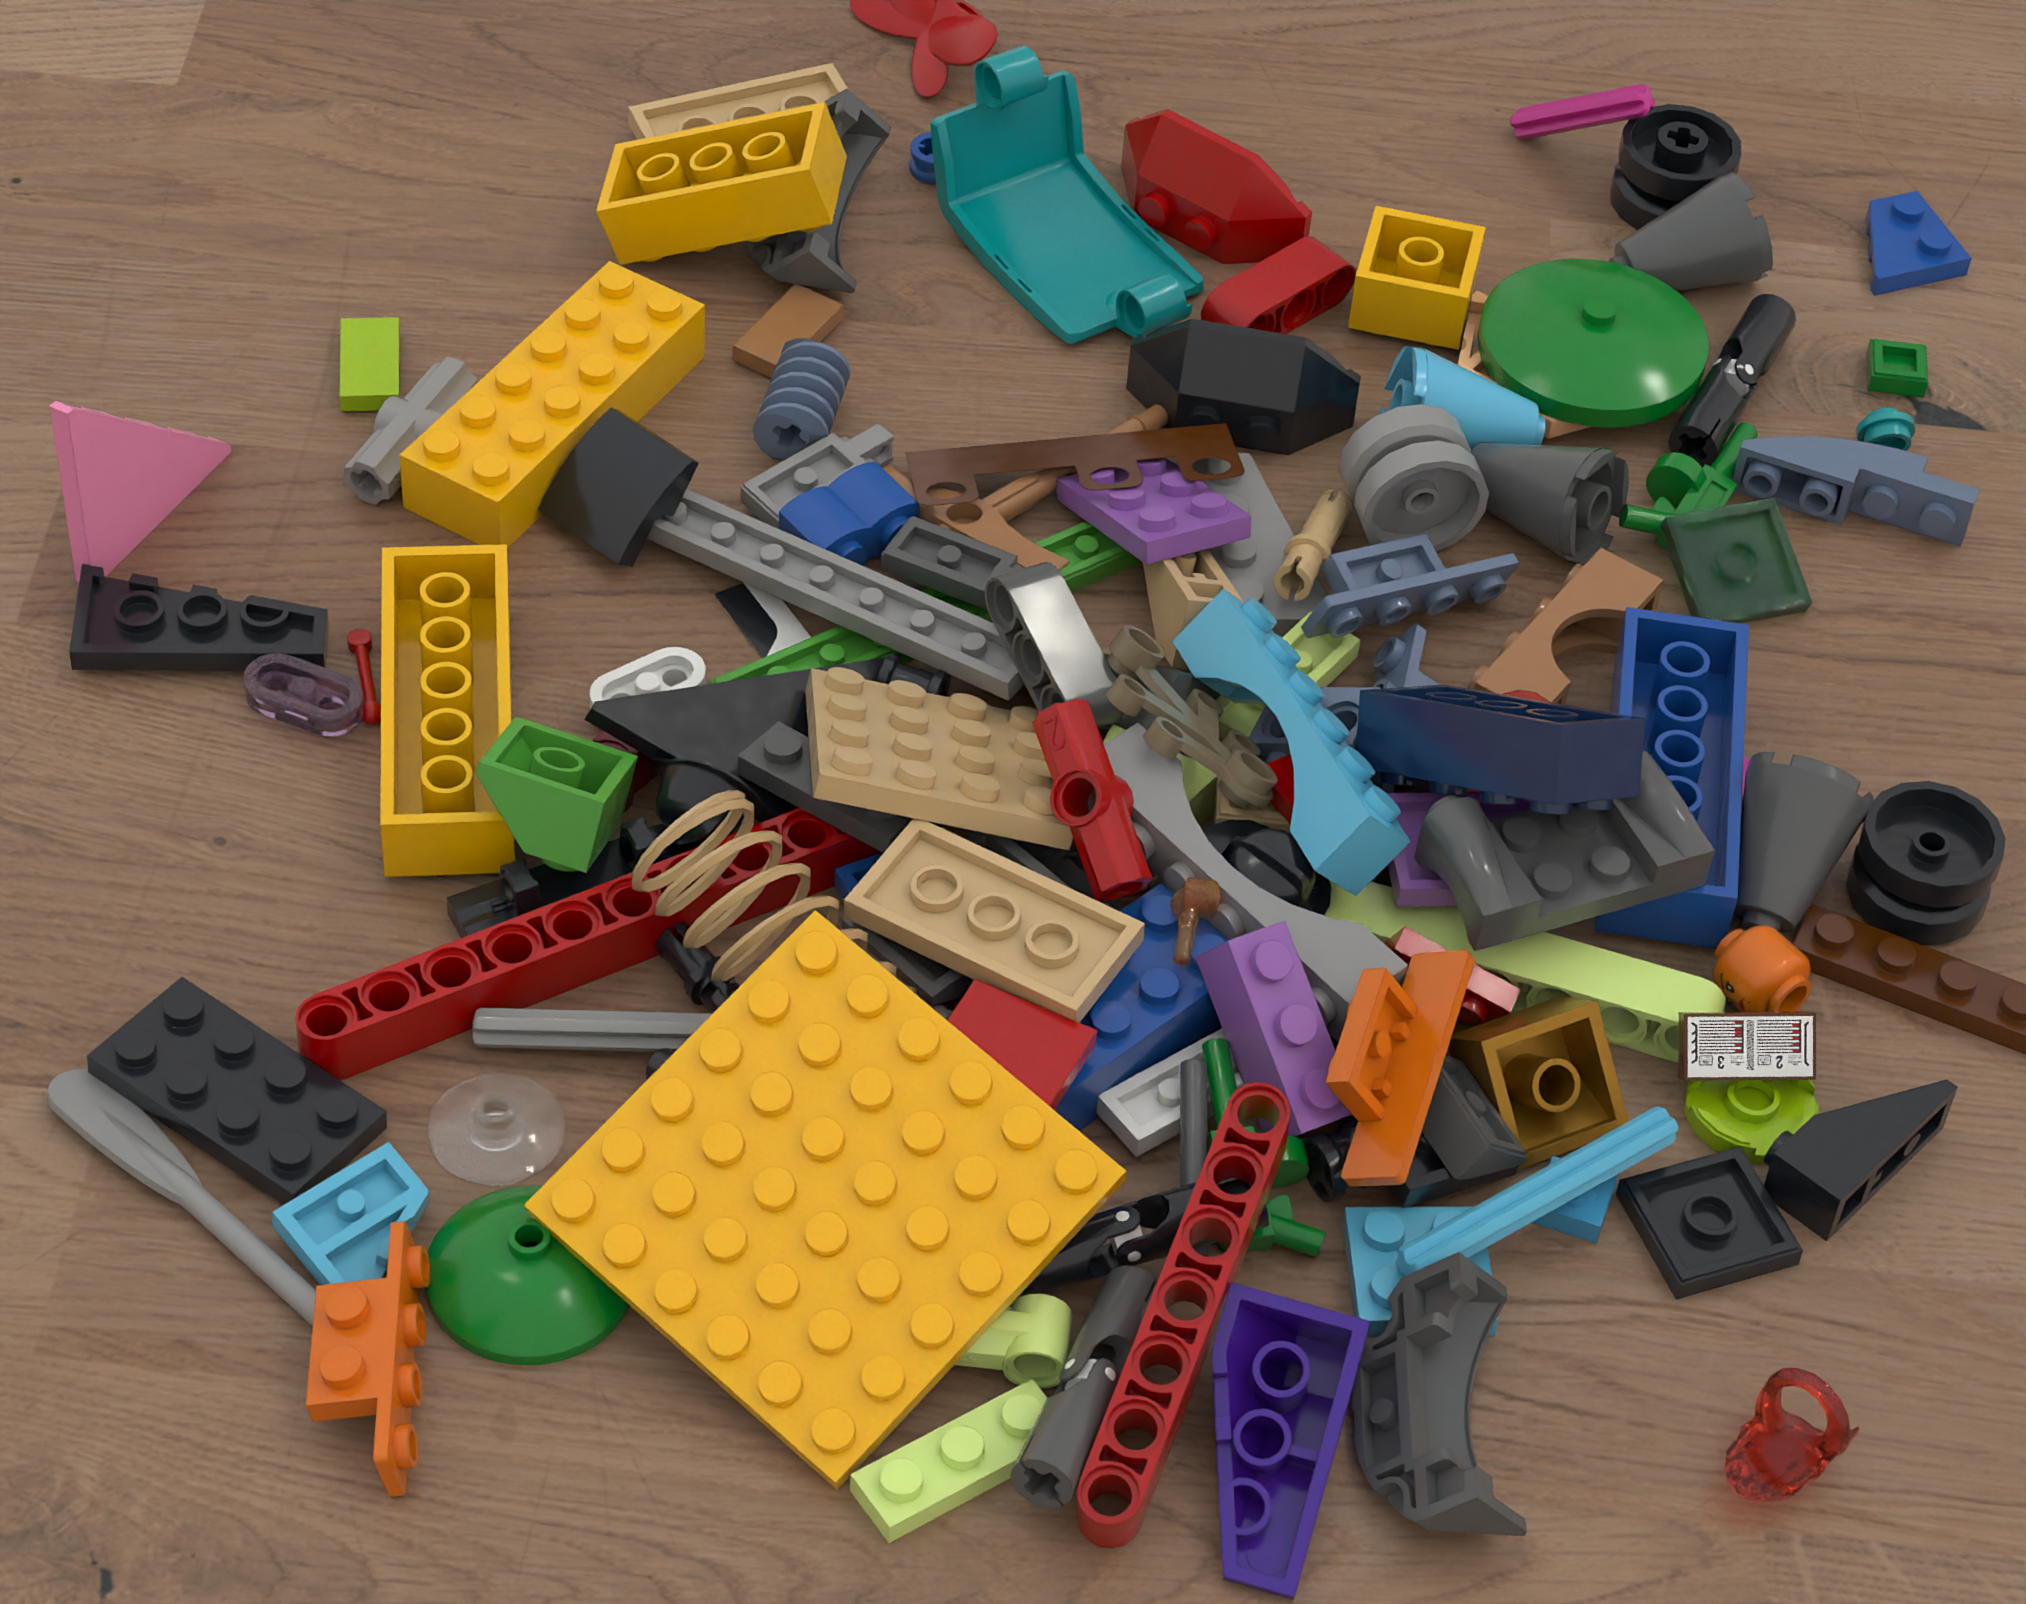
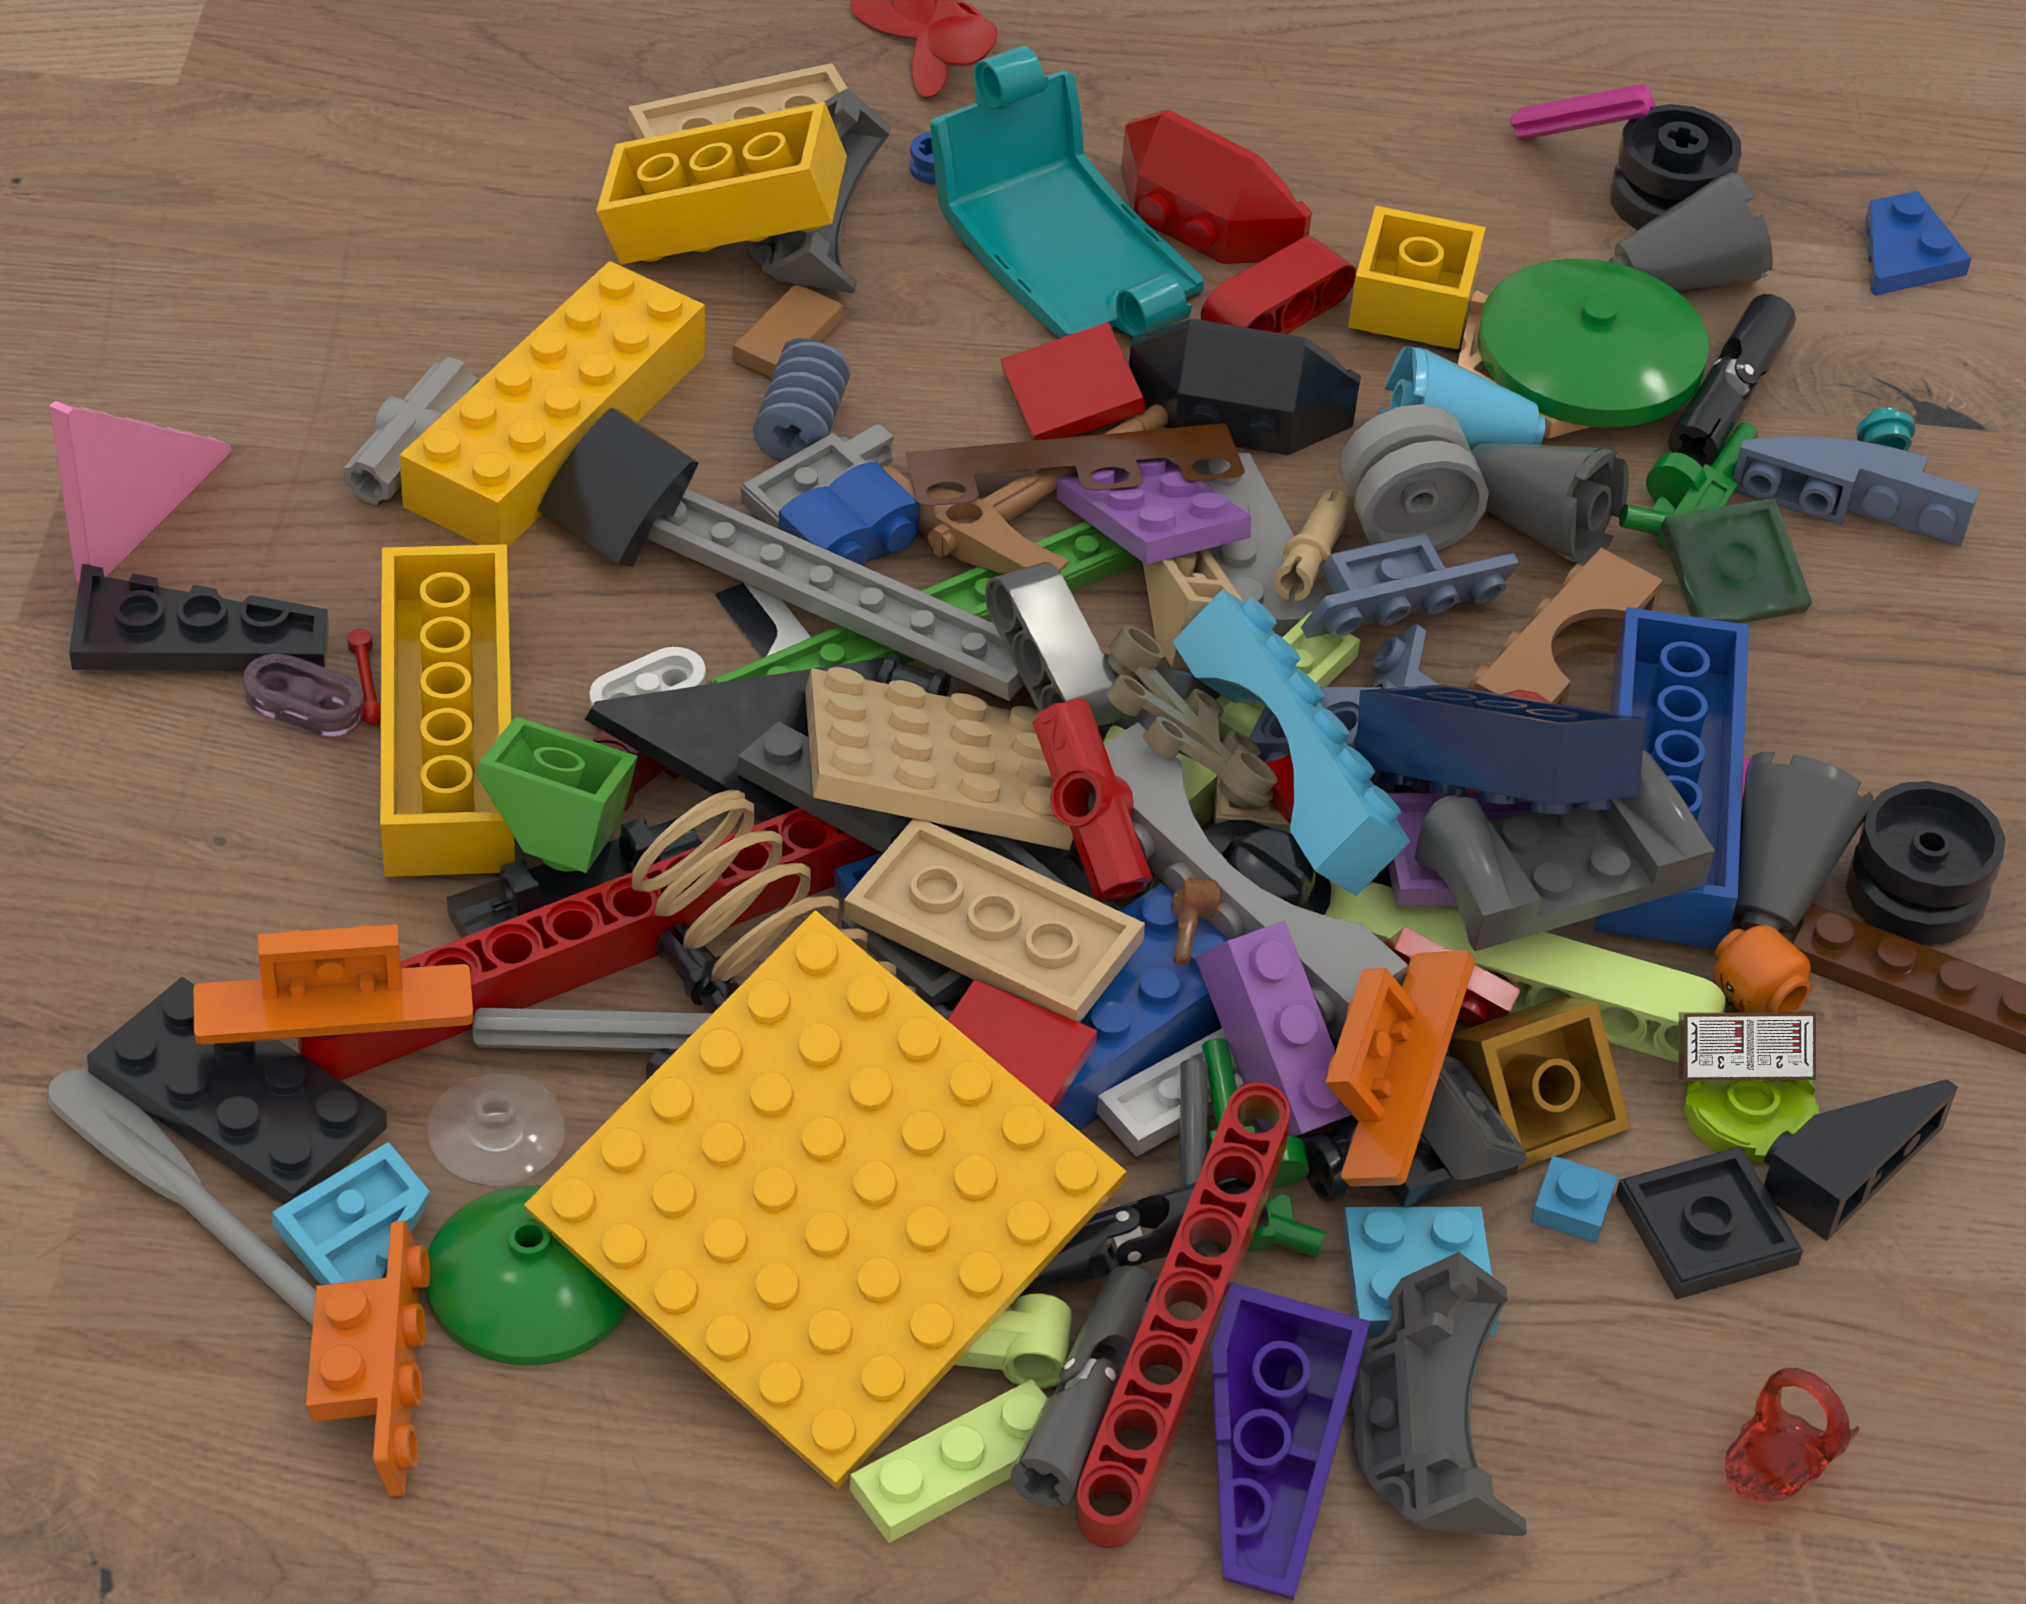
(331, 986): none -> orange bracket
(369, 362): lime tile -> none
(688, 783): black piece -> none
(945, 560): dark grey hinge -> none
(1073, 384): none -> red tile
(1542, 1191): medium azure axle -> none
(1897, 367): green tile -> none

